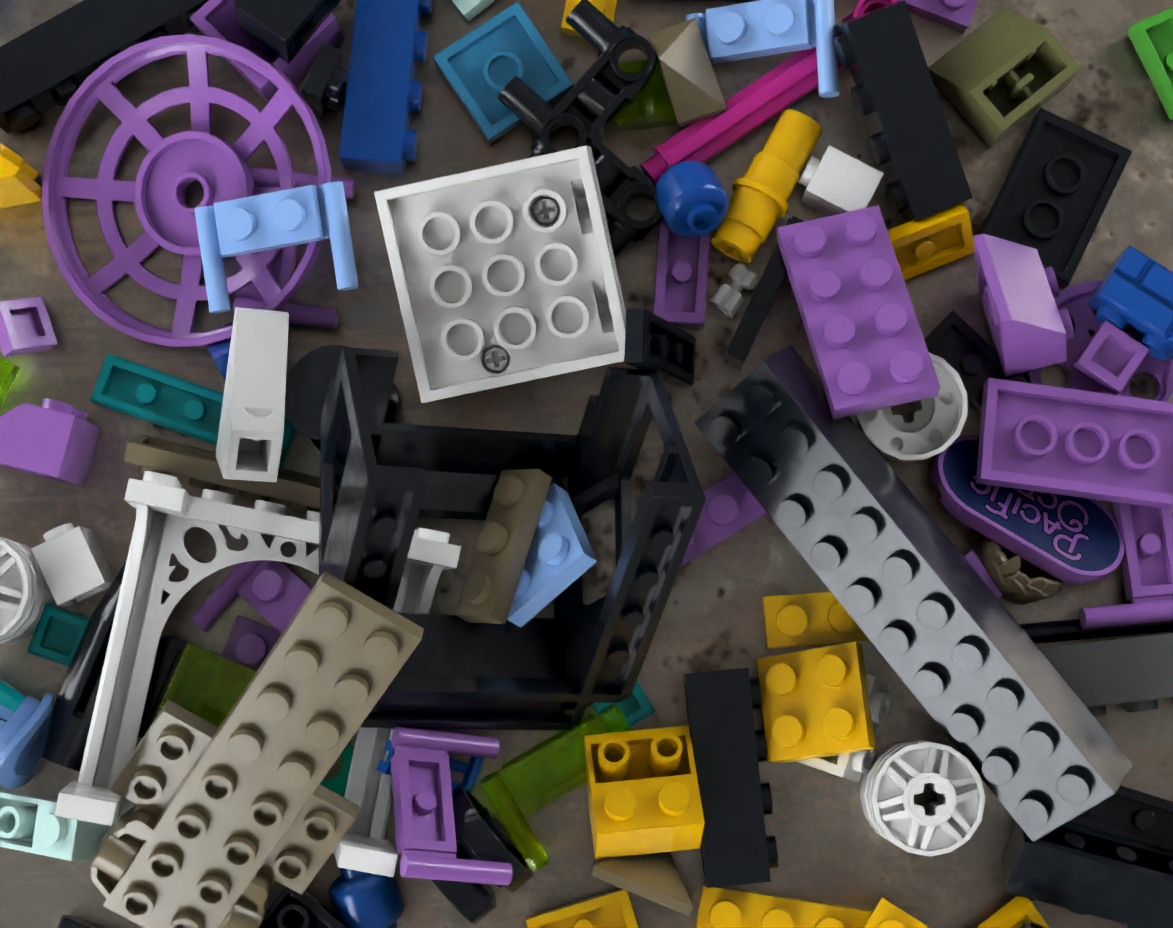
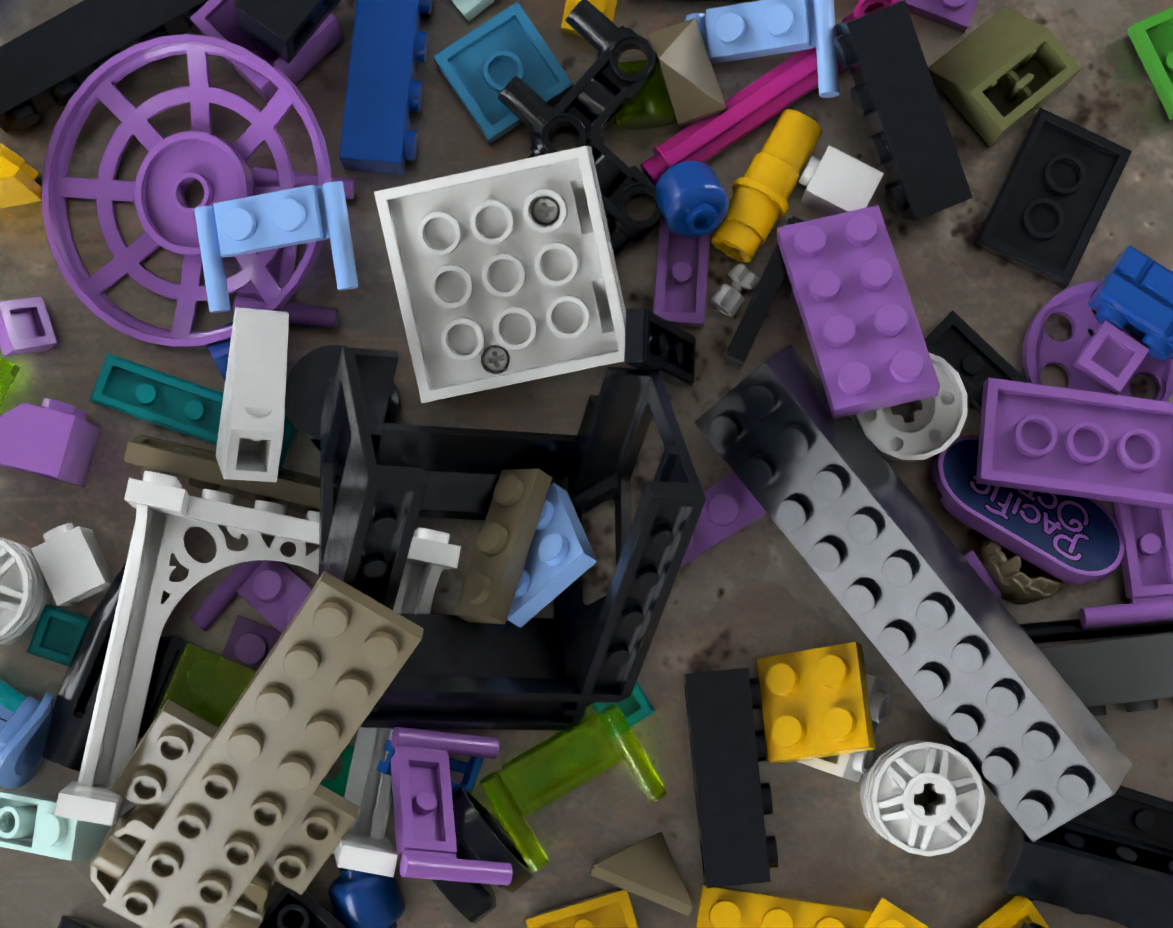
(325, 81): black plate -> none
(643, 792): yellow slope -> none
(807, 621): yellow plate -> none
(932, 240): yellow plate -> none
(1020, 305): medium lavender slope -> none

